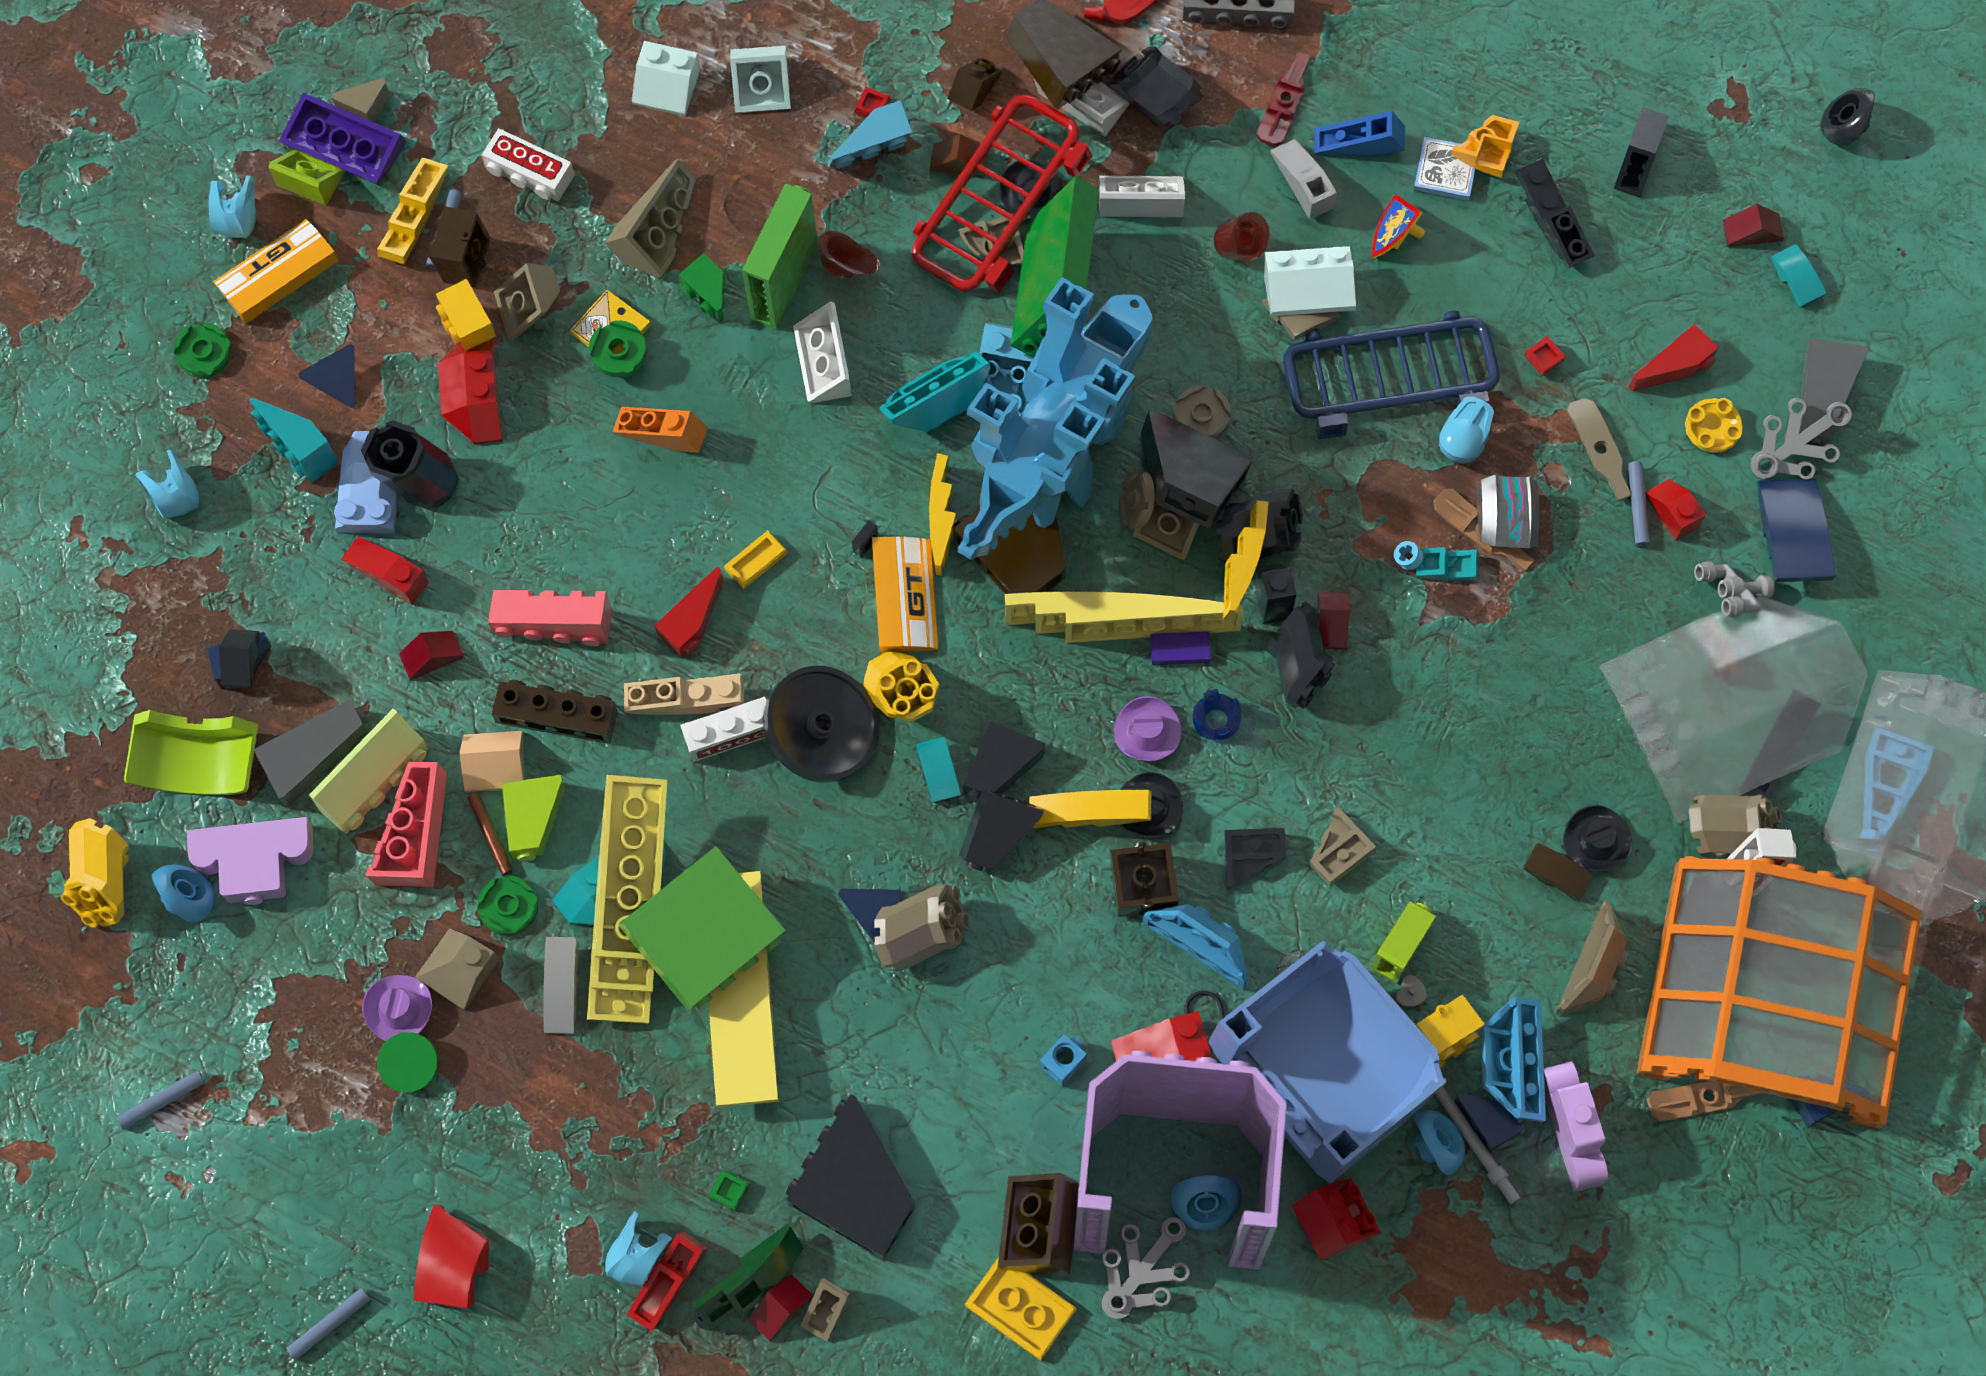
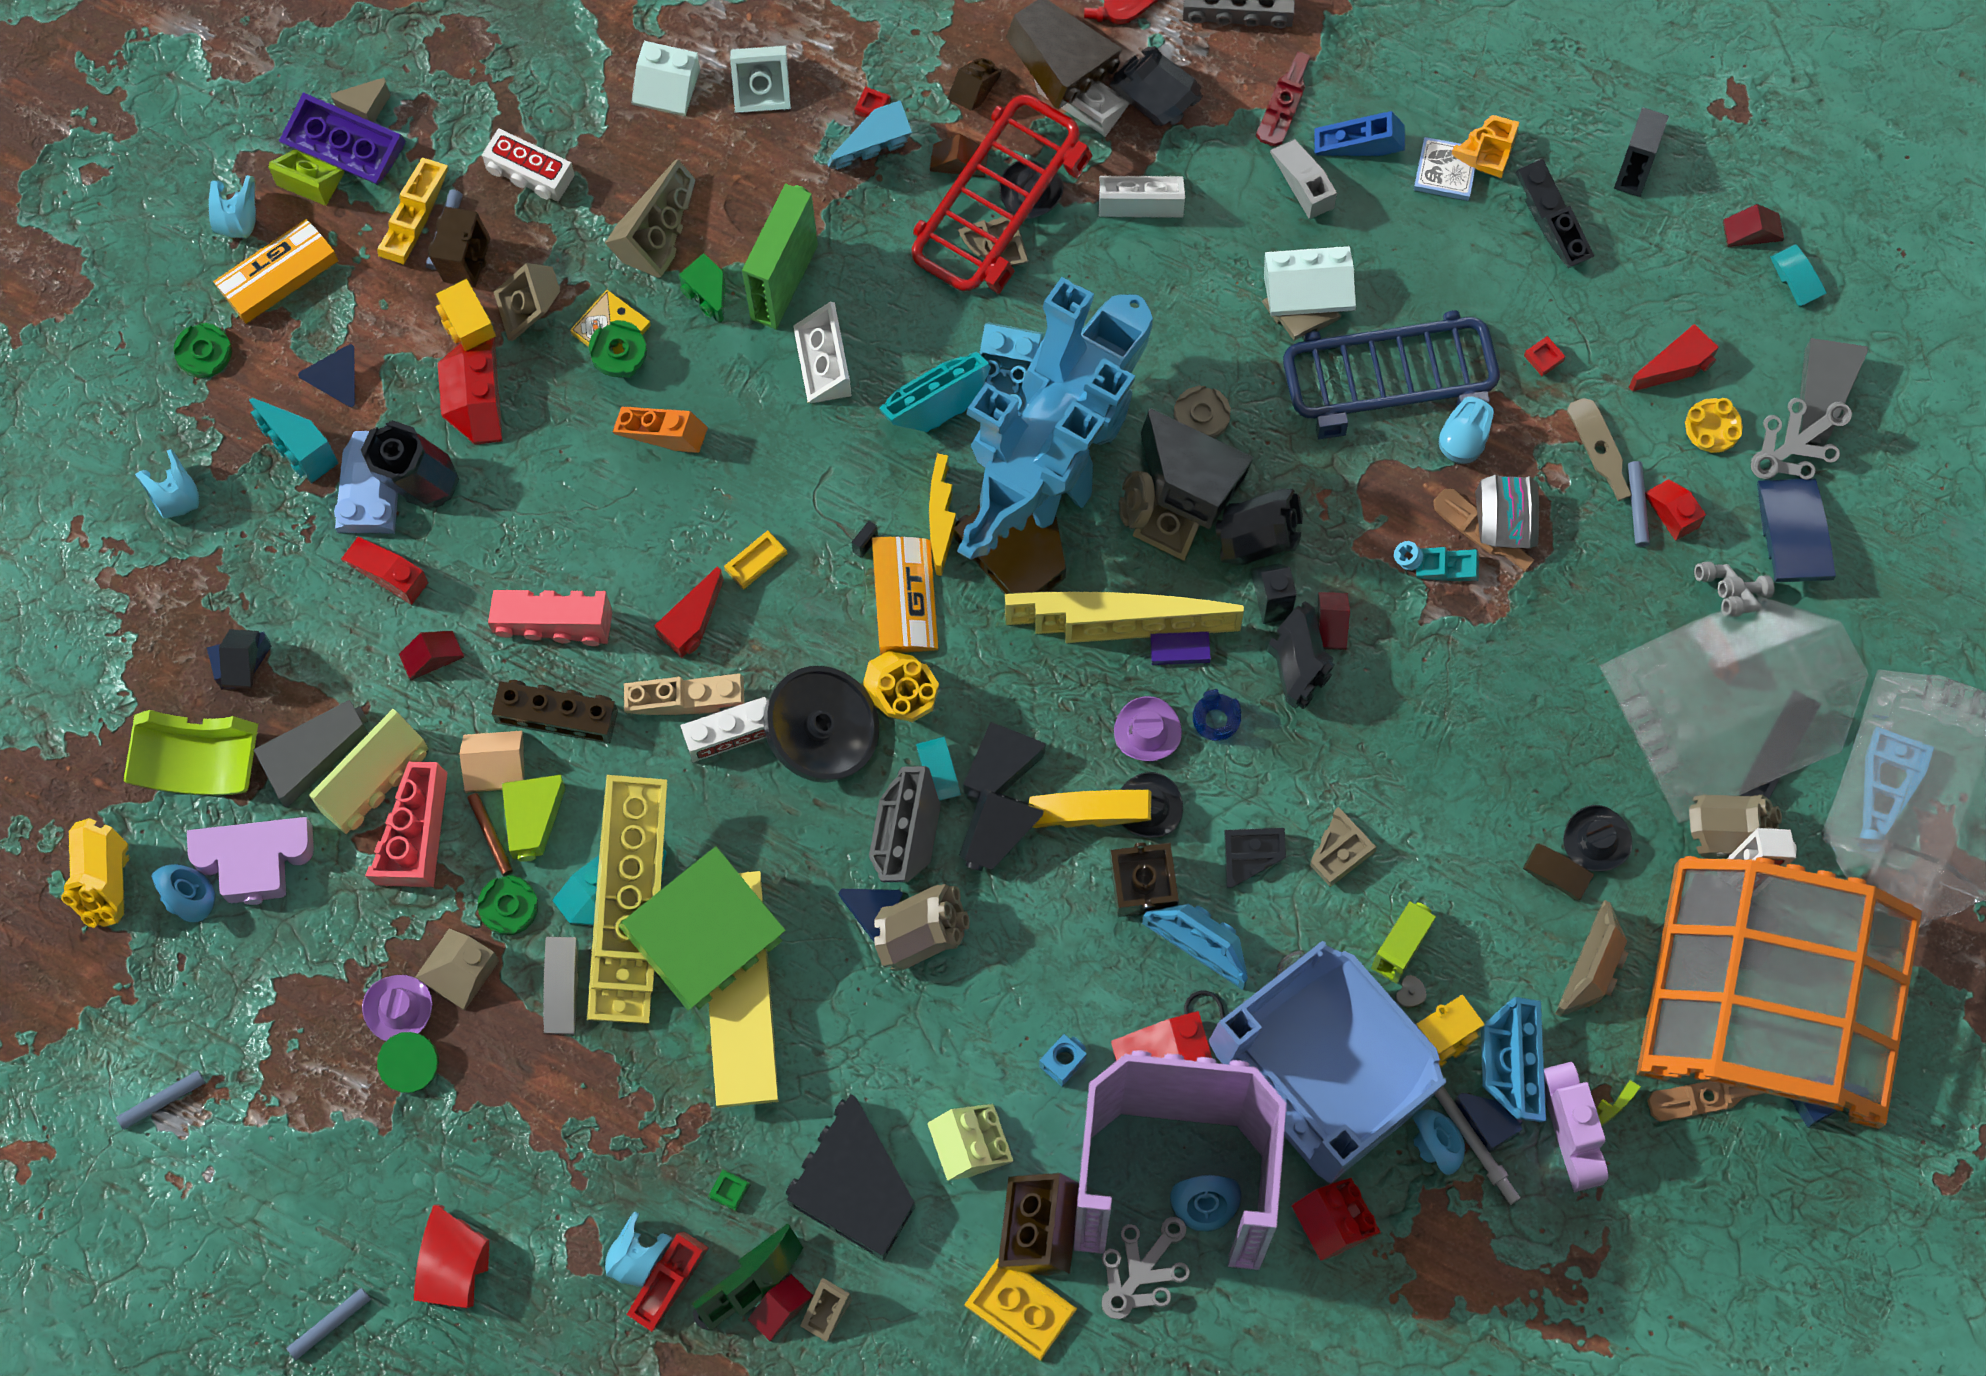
(845, 257): clear red piece -> none
(905, 826): none -> dark grey wedge
(969, 1141): none -> yellowish green slope
(1055, 247): green brick -> none
(1241, 566): yellow slope -> none
(1243, 237): clear red hat -> none
(1394, 226): shield -> none
(1607, 1111): none -> lime slope
(1848, 116): black hat -> none

